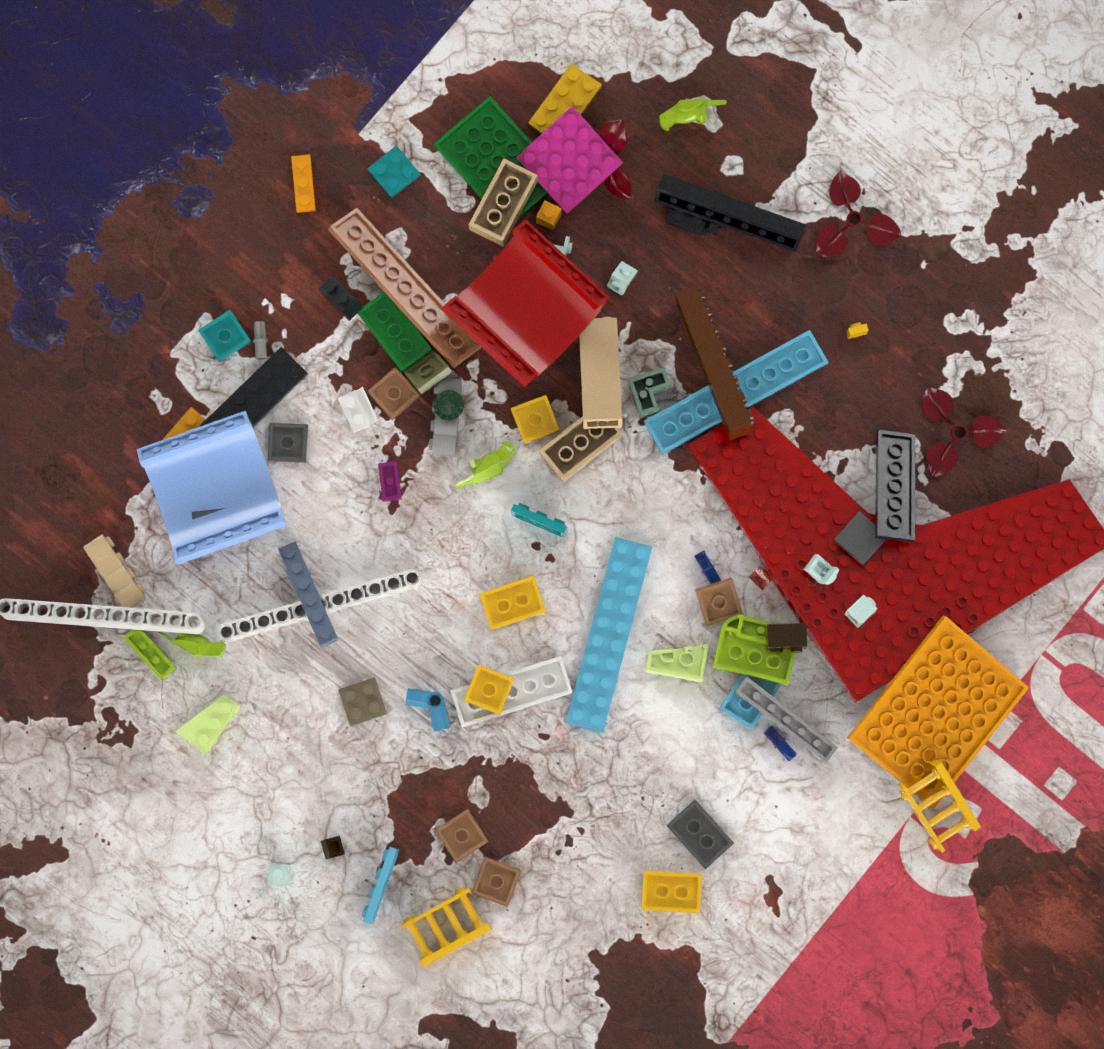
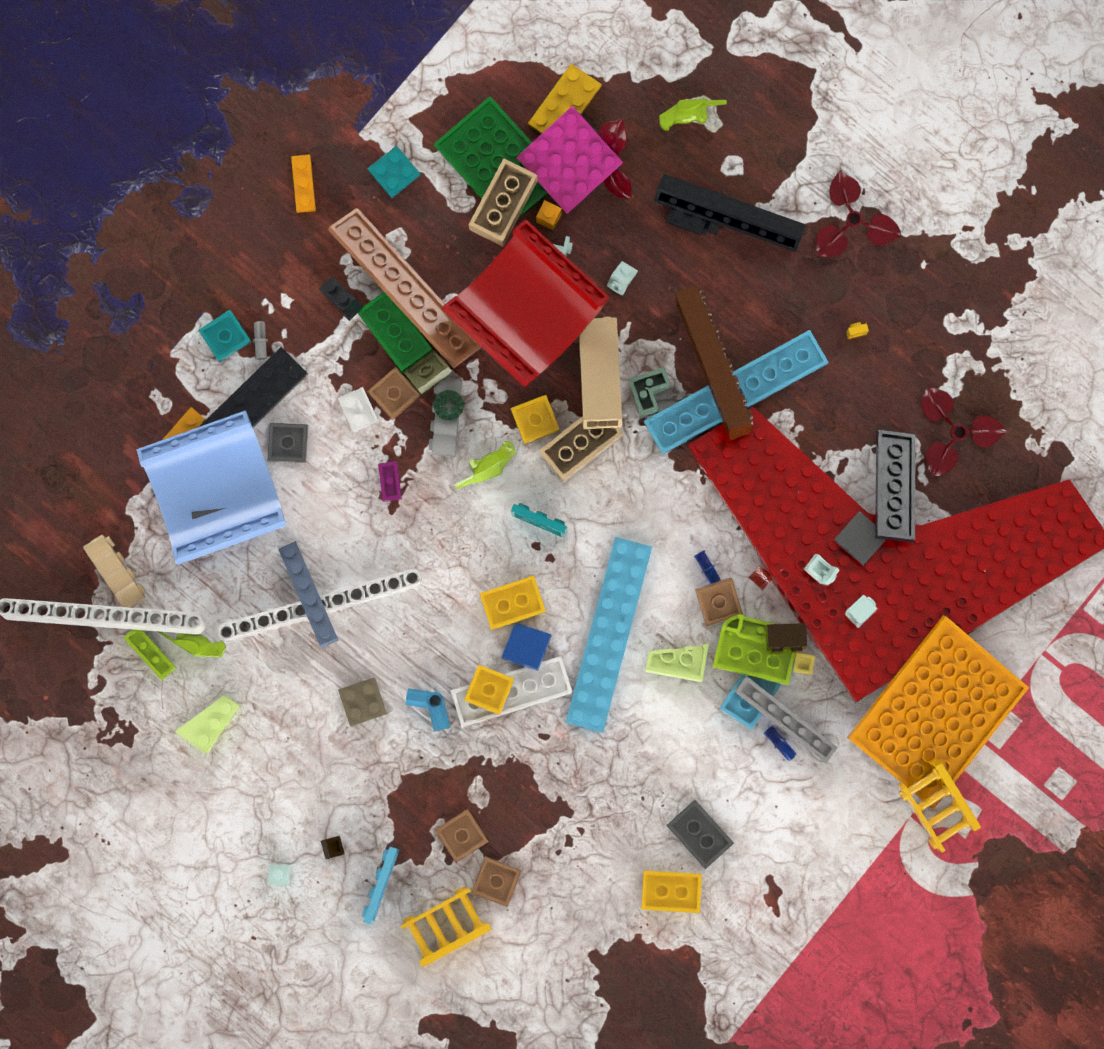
(526, 646): none -> blue tile
(803, 663): none -> light yellow plate

